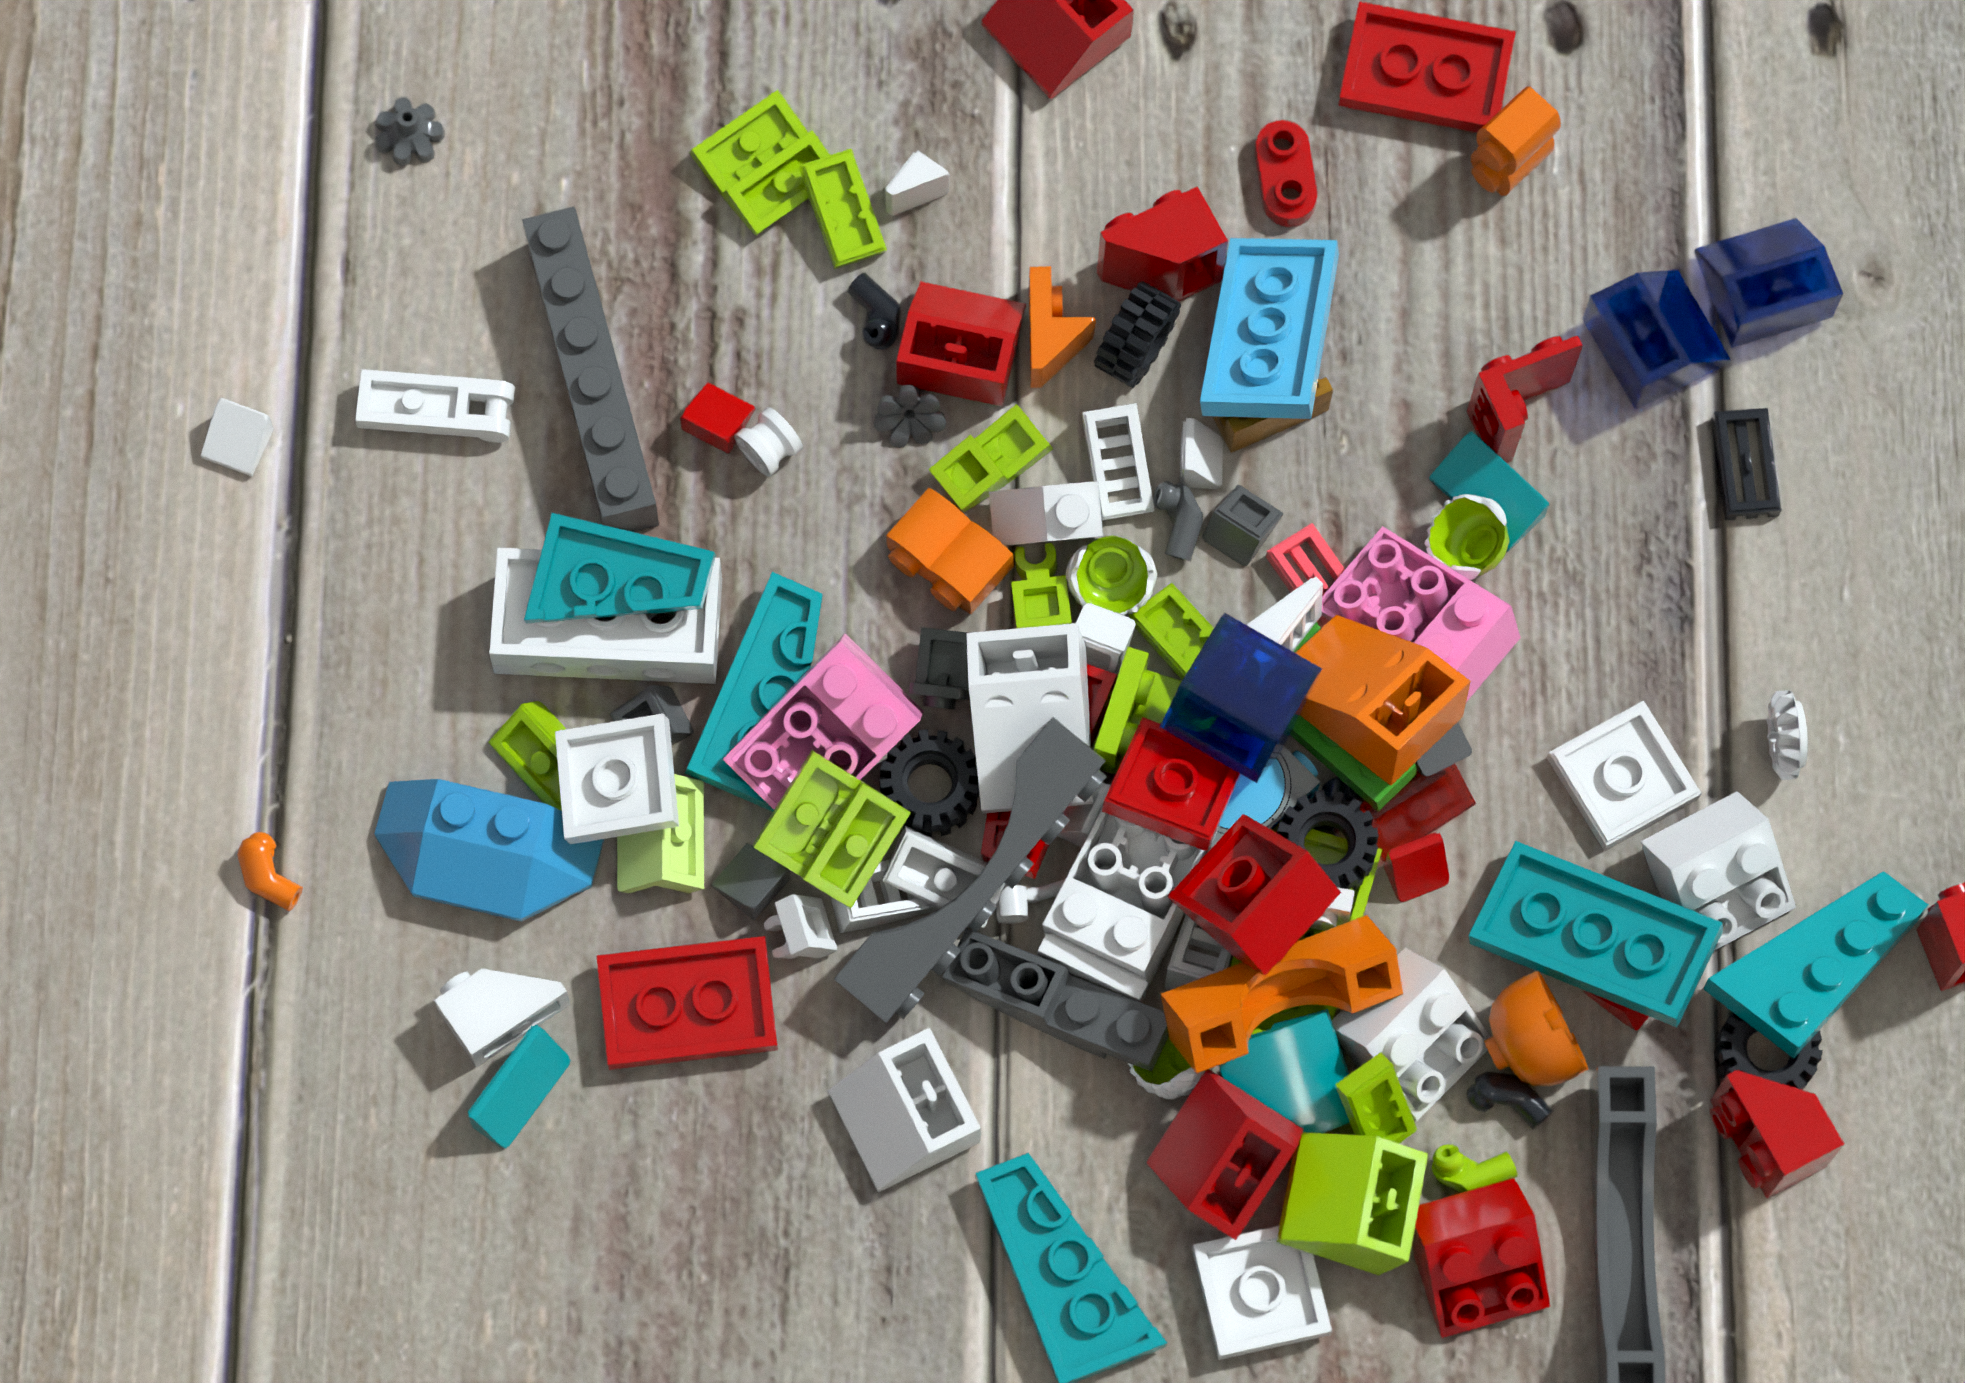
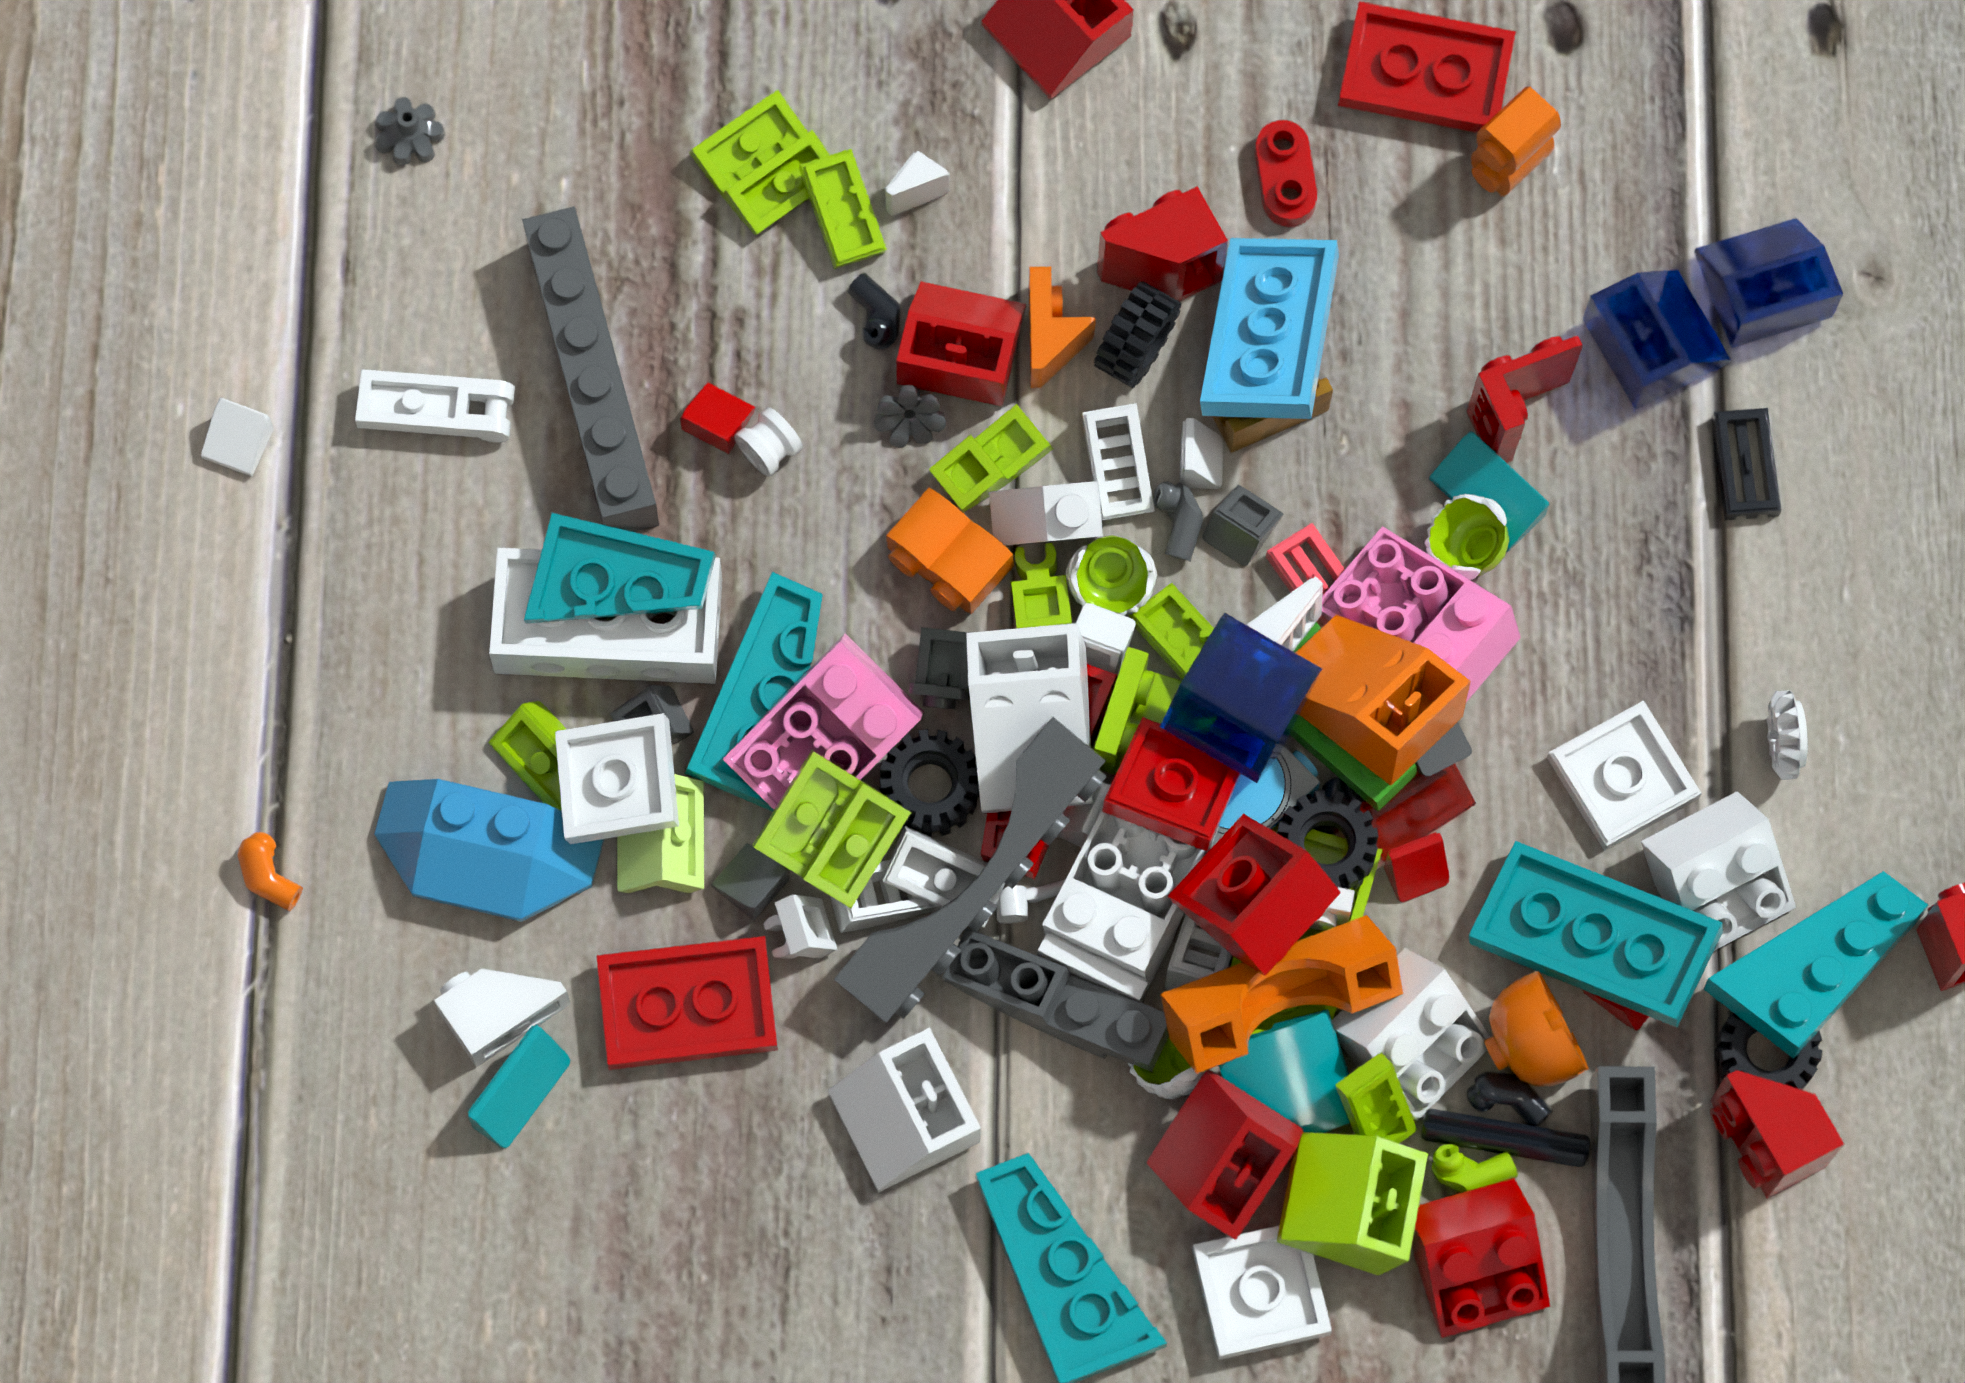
(1503, 1136): none -> black axle

